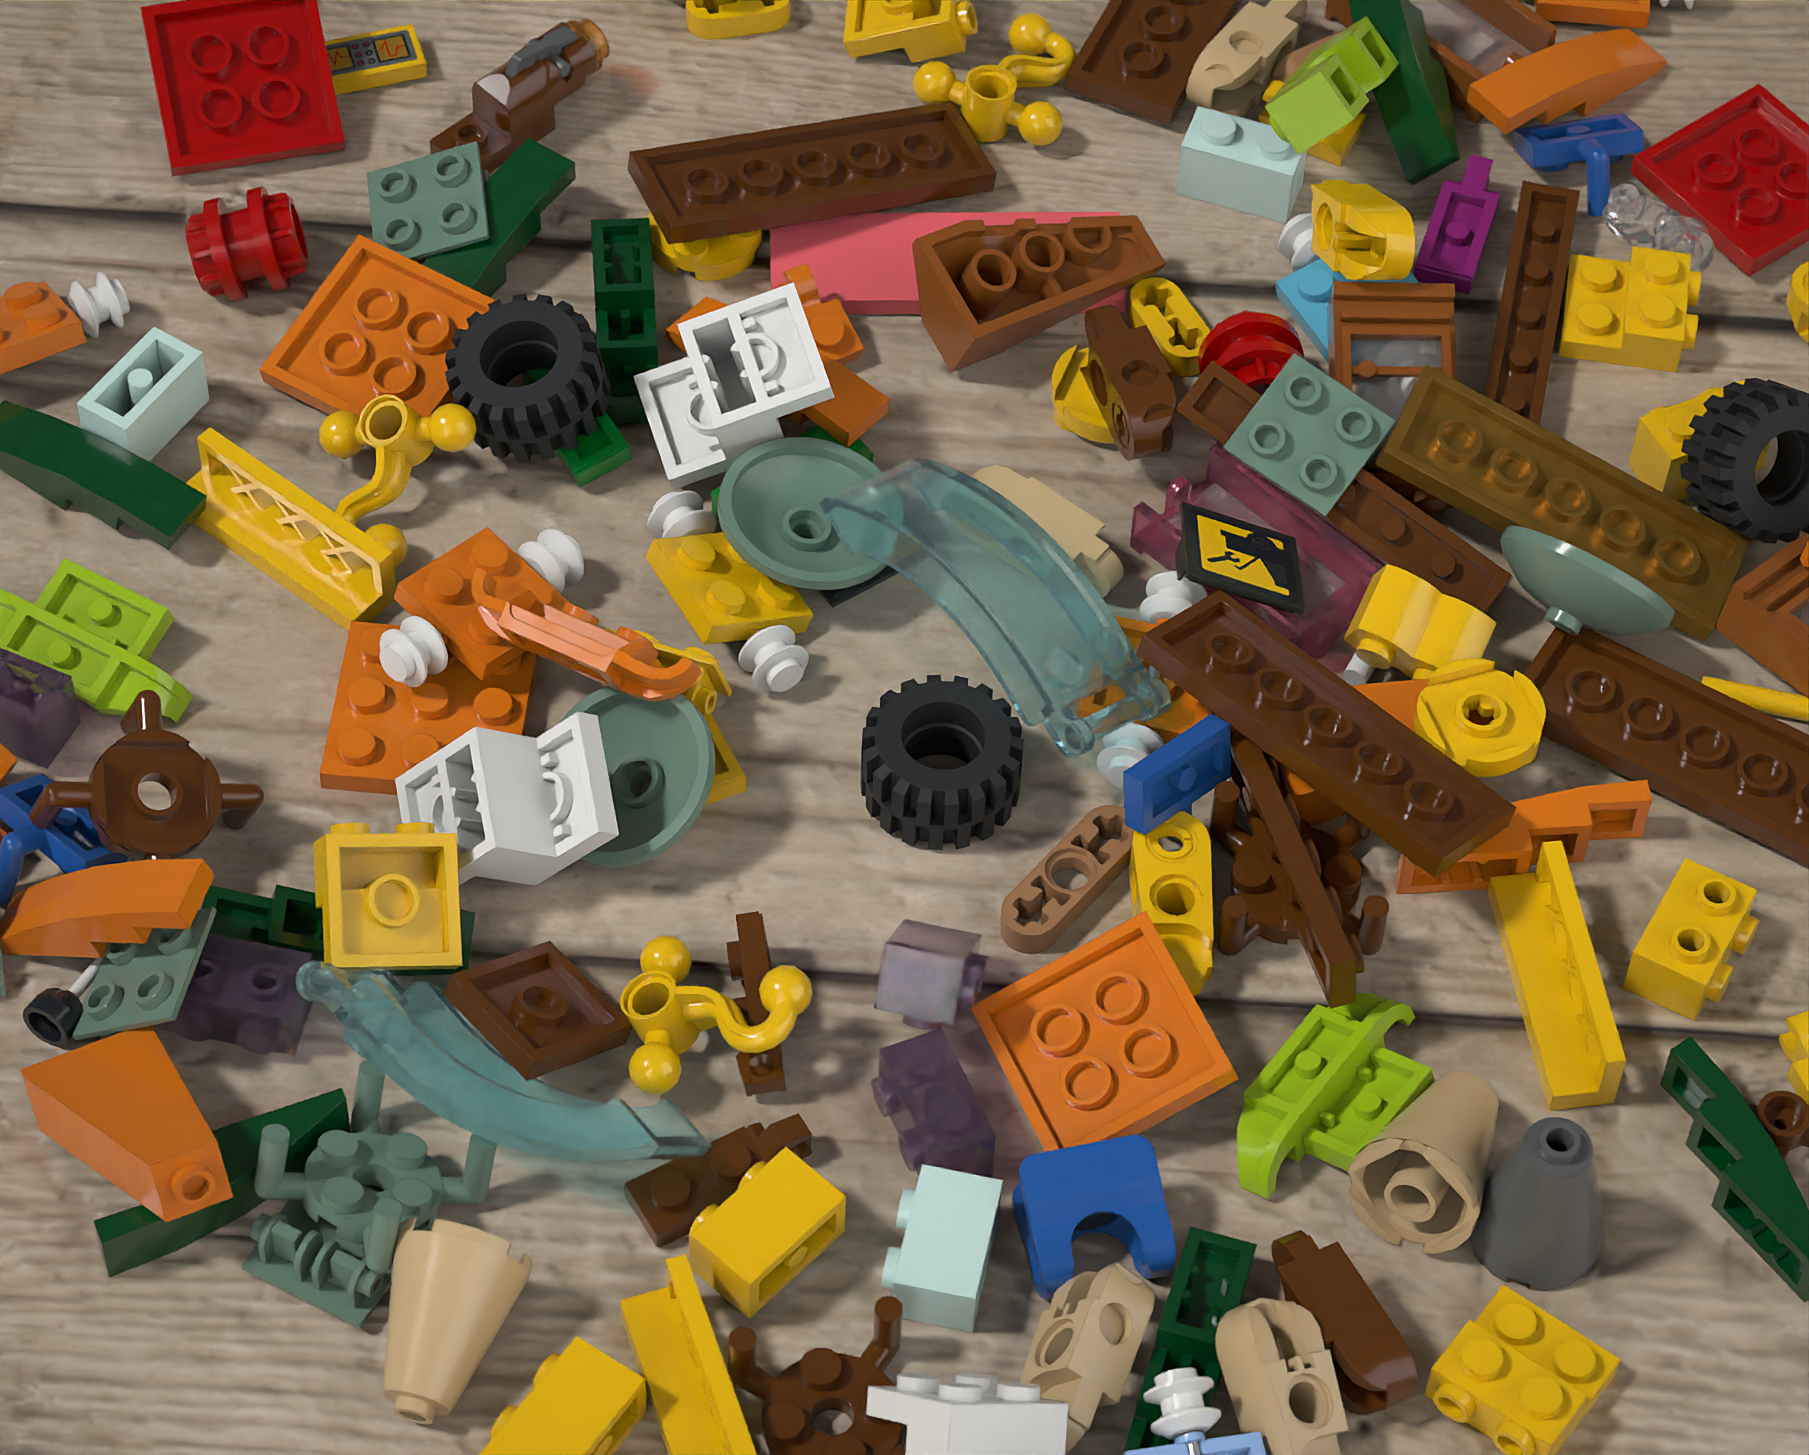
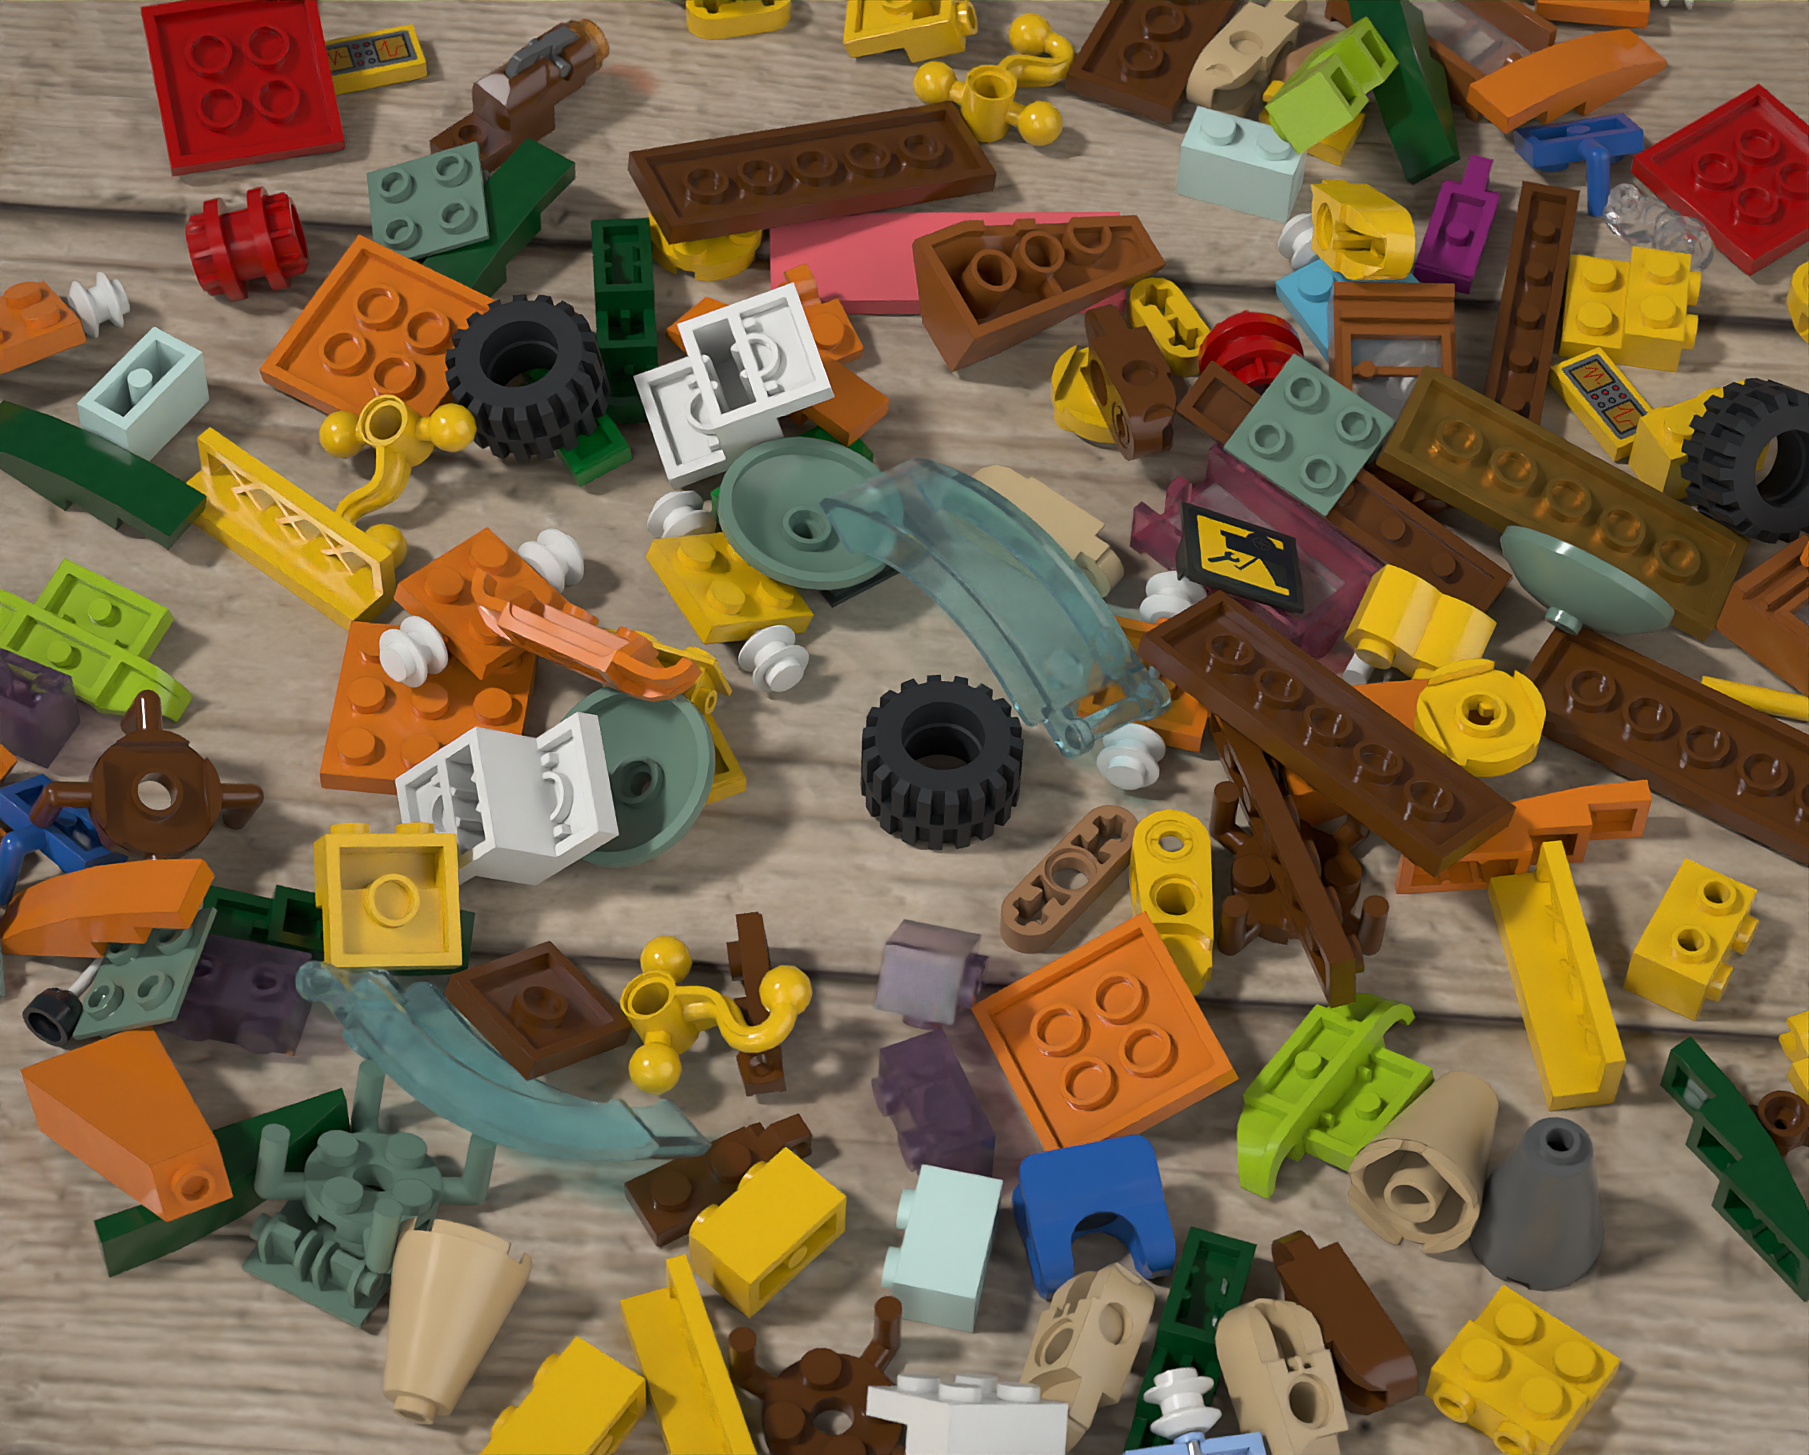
(1177, 774): blue plate -> none
(1601, 399): none -> tile

